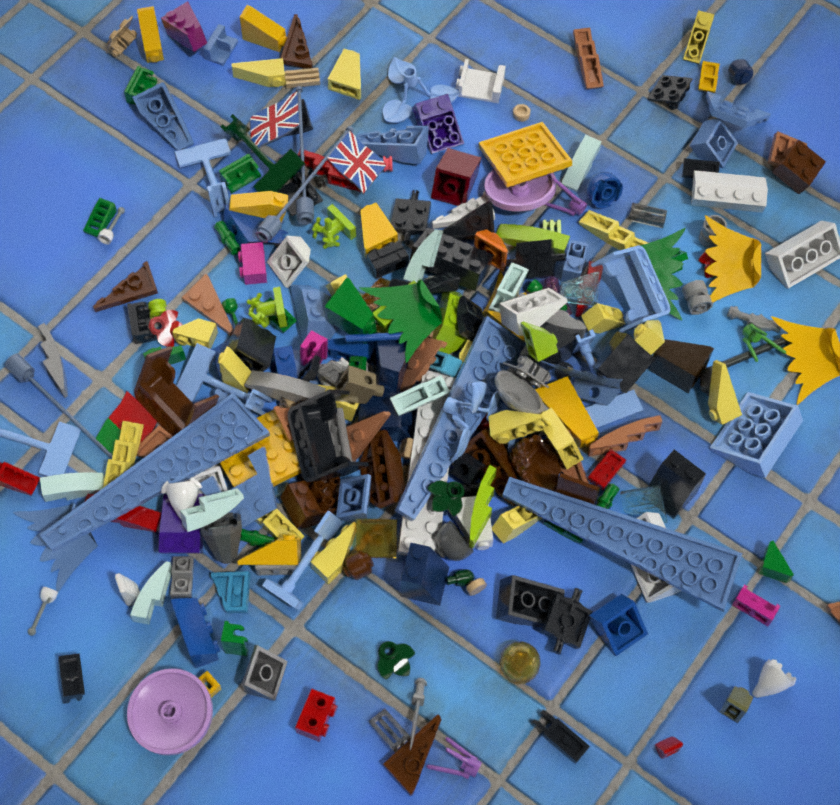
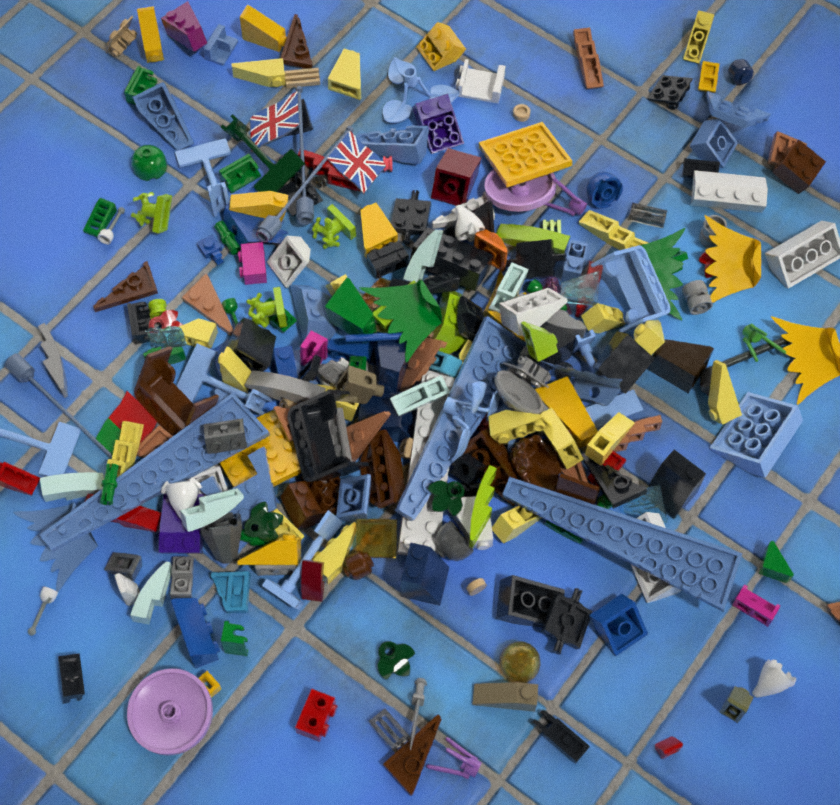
(109, 484): none -> green pin
(125, 564): none -> dark grey slope
(148, 162): none -> green cylinder
(159, 211): none -> lime piece
(166, 337): none -> clear light blue slope
(211, 248): none -> blue plate
(225, 436): none -> dark grey bracket
(264, 674): flat silver slope -> none
(265, 520): none -> dark green plate
(312, 580): none -> dark red slope
(441, 46): none -> yellow slope
(461, 578): dark green cylinder -> none
(467, 224): none -> white hat
(506, 695): none -> dark tan slope
(581, 163): light aqua slope -> none
(608, 438): none -> light yellow slope
(615, 486): none -> black wing
(757, 320): light grey piece -> none

